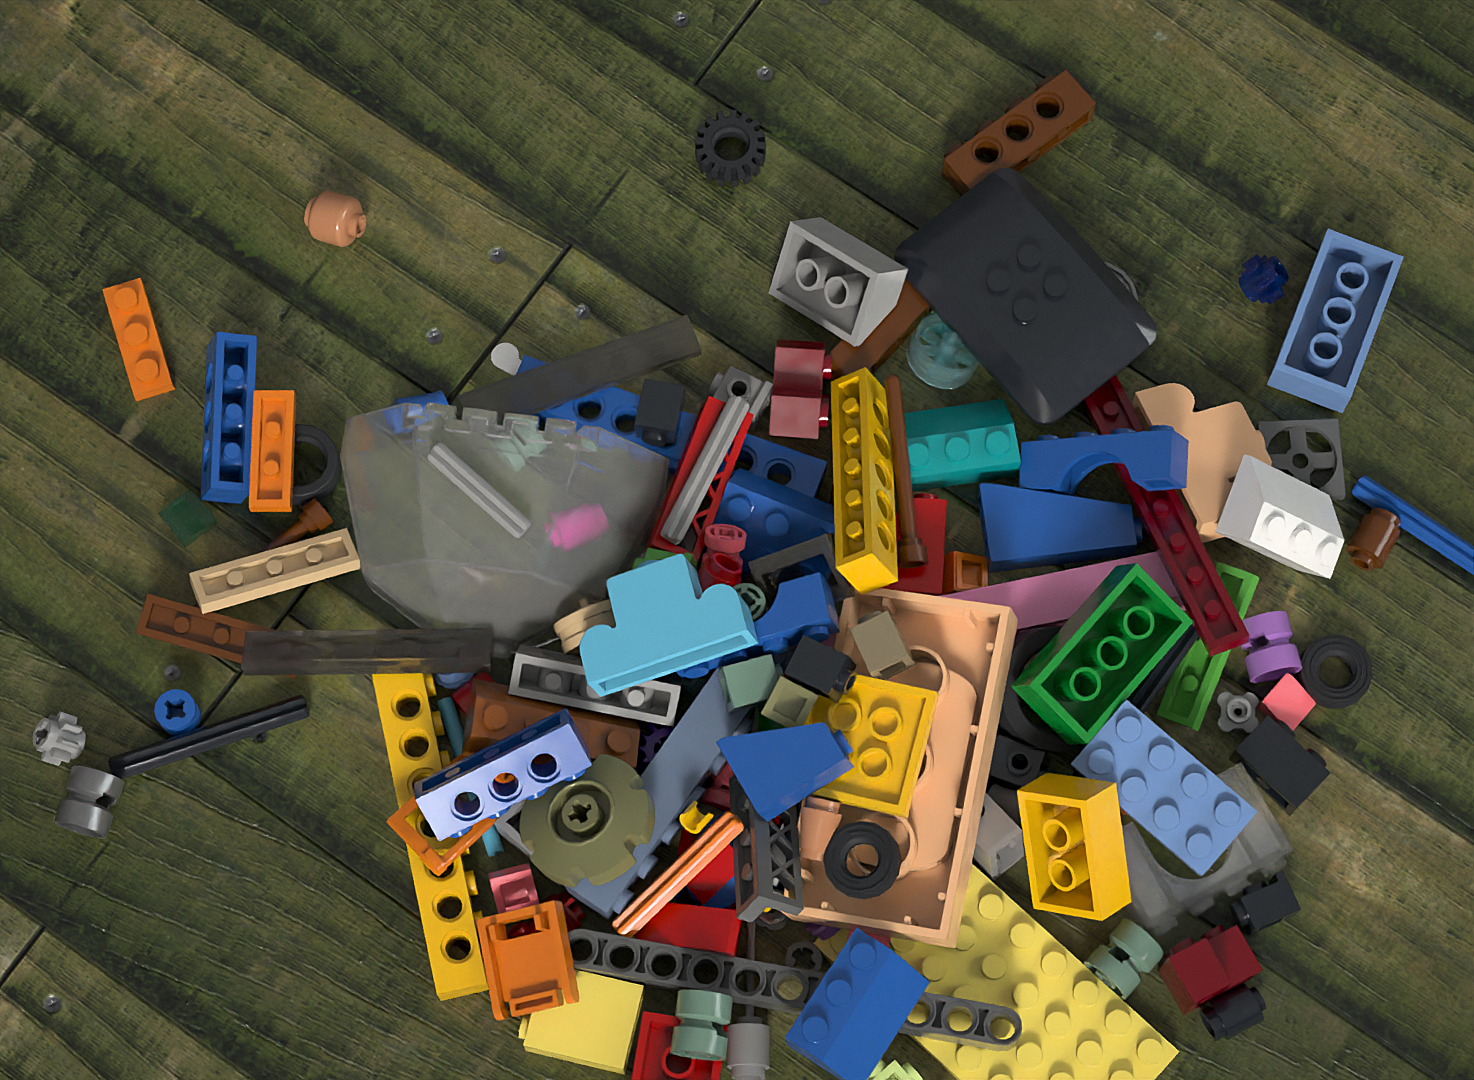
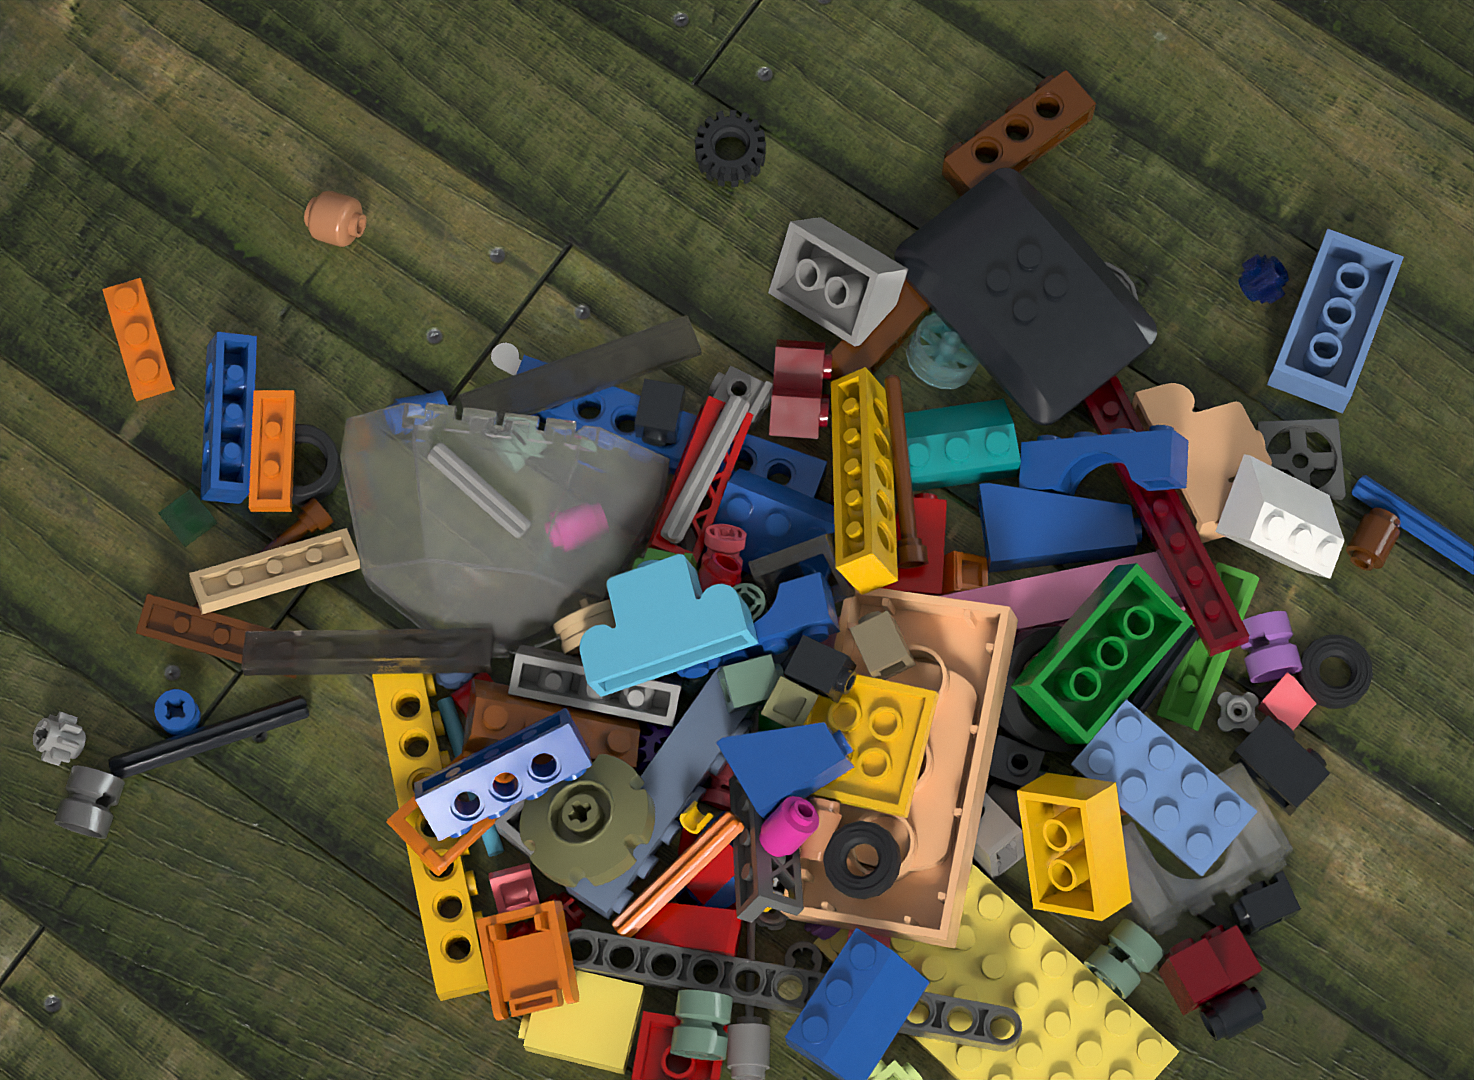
(788, 826): none -> dark pink brick

